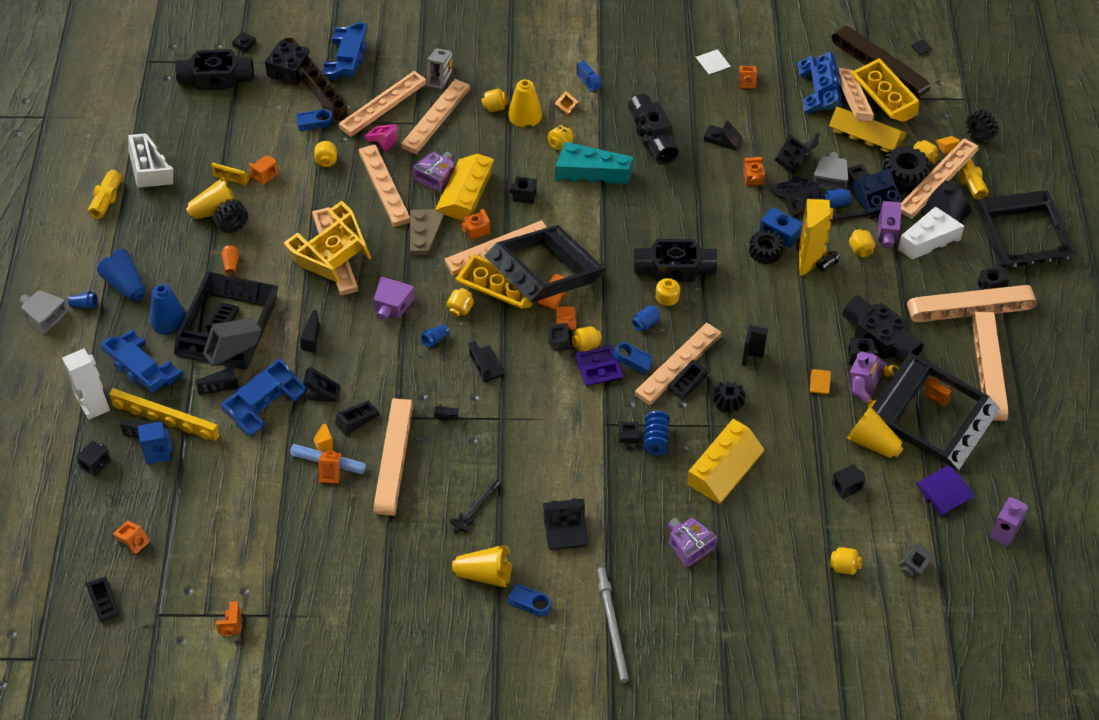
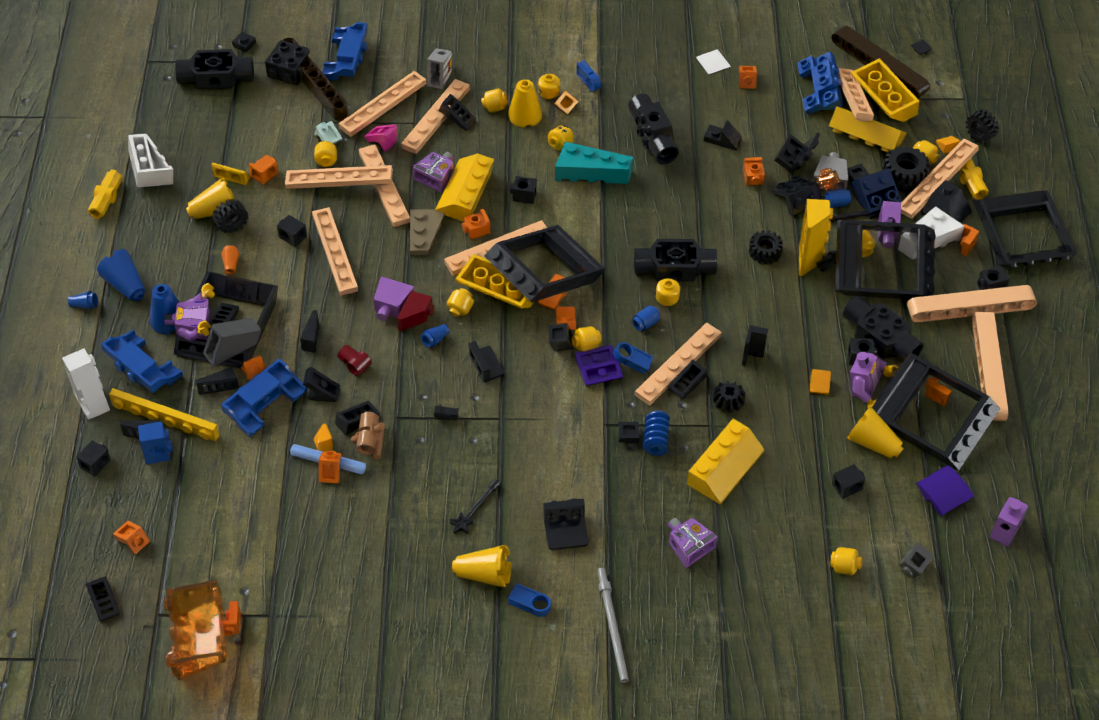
(42, 310): light grey torso -> none
(193, 316): none -> torso
(196, 628): none -> clear orange windscreen
(253, 367): none -> orange bracket
(291, 230): none -> black brick
(310, 120): blue piece -> none
(328, 132): none -> light aqua bracket
(331, 246): yellow wedge -> none
(339, 177): none -> light nougat plate
(355, 361): none -> dark red piece
(370, 435): none -> medium nougat pin
(393, 457): light nougat beam -> none
(415, 311): none -> dark red slope
(460, 109): none -> black slope
(549, 86): none -> yellow head
(783, 225): blue brick -> none
(827, 179): none -> clear orange gear
(850, 259): none -> black window
(969, 239): none -> orange bracket

